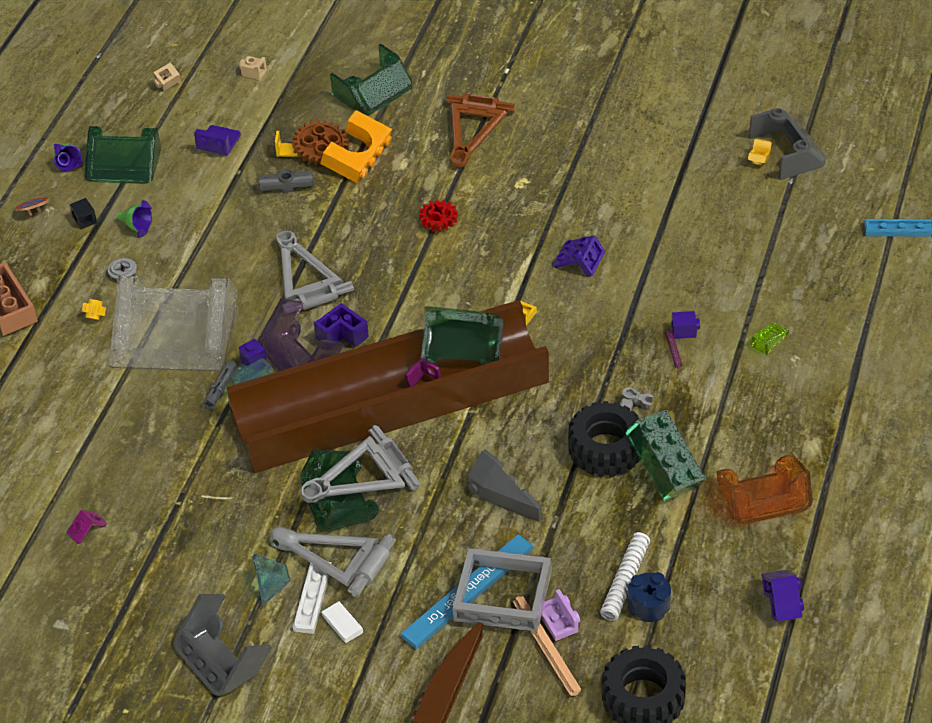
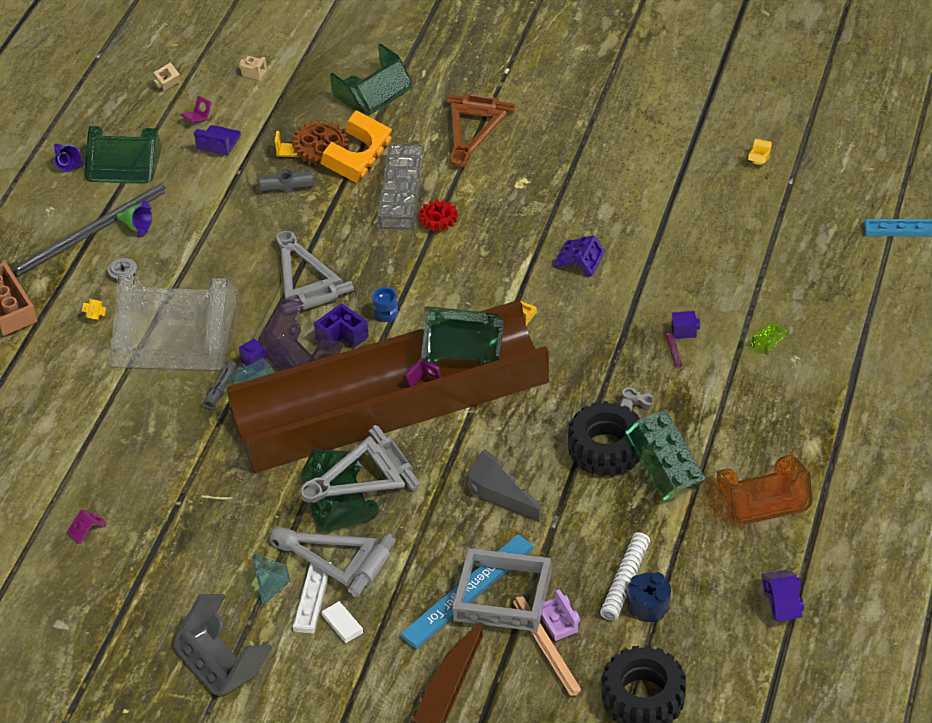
(35, 203): piece -> none
(83, 213): black brick -> none
(83, 232): none -> dark grey axle
(198, 115): none -> magenta bracket
(385, 304): none -> blue wheel
(401, 187): none -> clear brick
(807, 153): dark grey windscreen -> none

